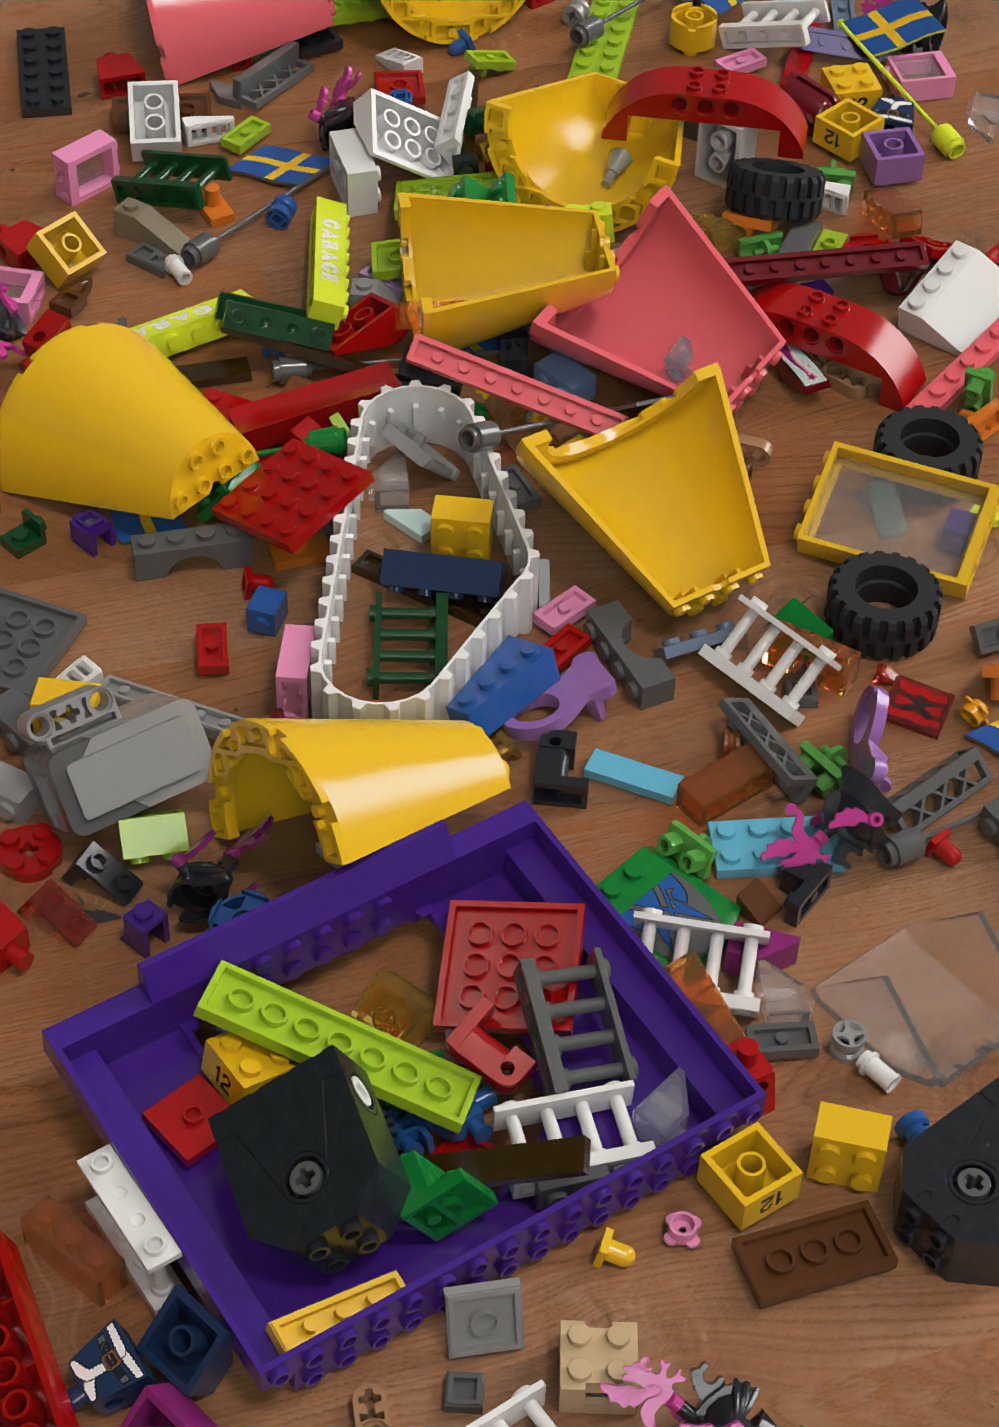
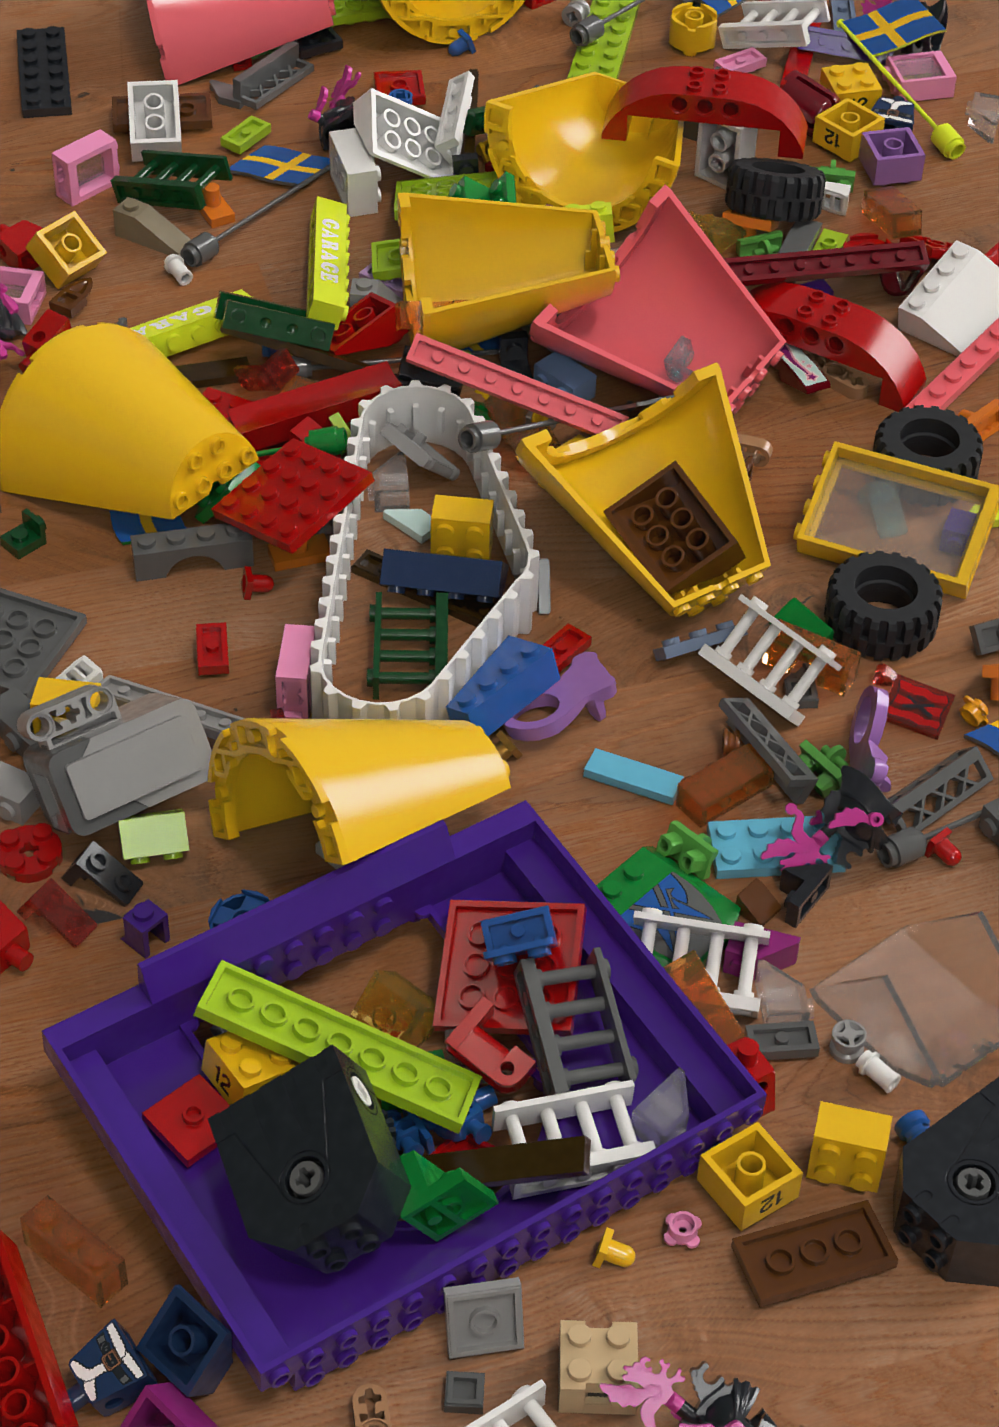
(89, 525): dark purple window -> none
(115, 72): red torso -> none
(131, 1226): white fence -> none
(148, 259): dark grey tile -> none
(200, 122): white slope -> none
(204, 883): black helmet -> none
(267, 611): blue brick -> none
(271, 375): none -> clear red bracket
(281, 212): blue wheel -> none
(310, 1321): yellow tile -> none
(400, 60): white slope -> none
(489, 59): lime plate -> none
(519, 934): none -> blue bracket
(526, 494): dark grey plate -> none
(551, 778): black piece -> none
(552, 1191): dark grey plate -> none
(563, 609): bright pink plate -> none
(618, 161): light grey cone -> none
(645, 679): dark grey arch -> none
(674, 531): none -> reddish brown slope
(978, 387): bright green hips -> none

